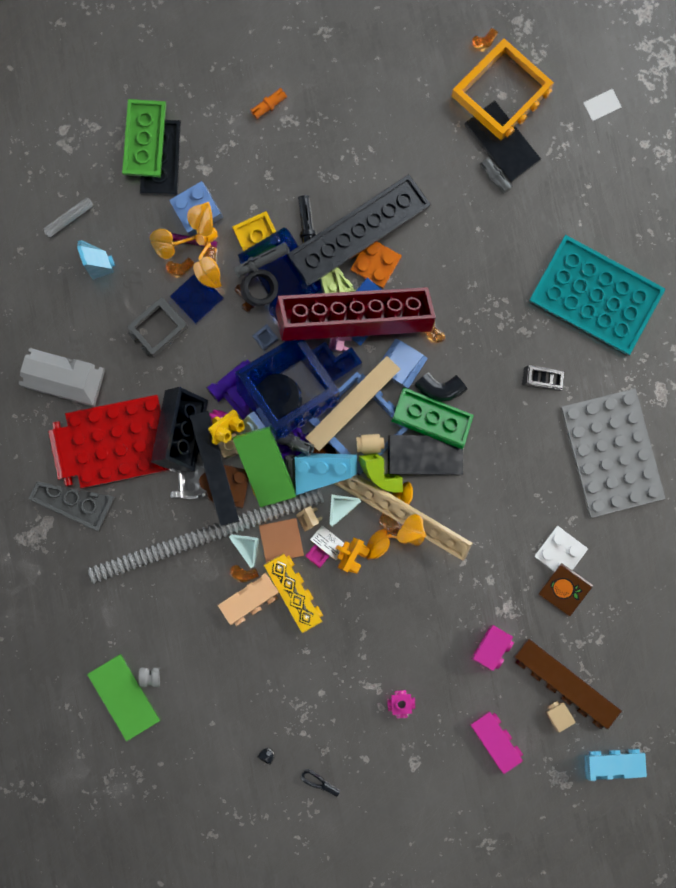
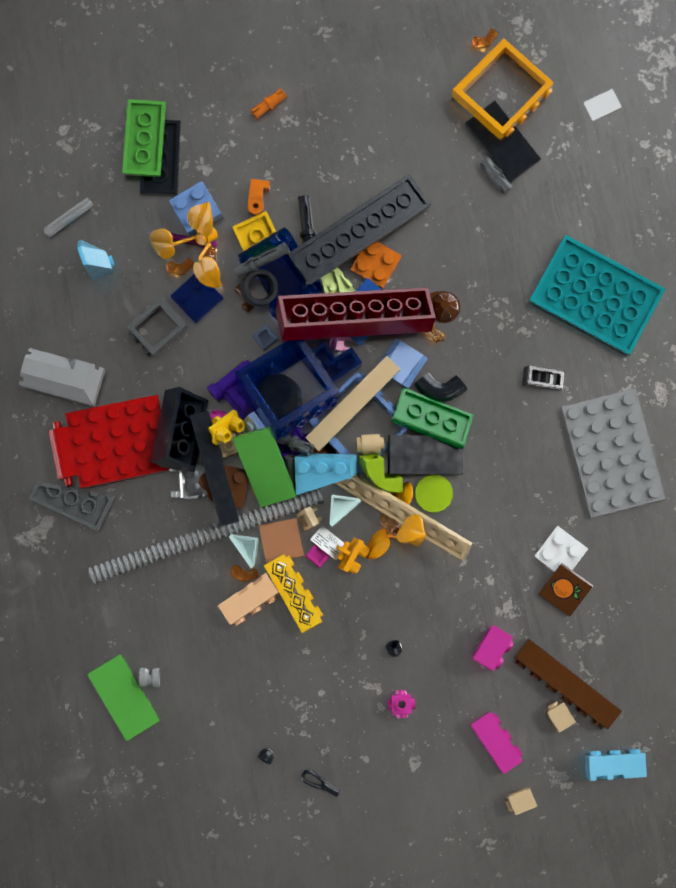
(256, 194): none -> orange leg
(394, 648): none -> black hinge
(433, 493): none -> lime tile
(445, 306): none -> reddish brown piece
(520, 801): none -> tan brick

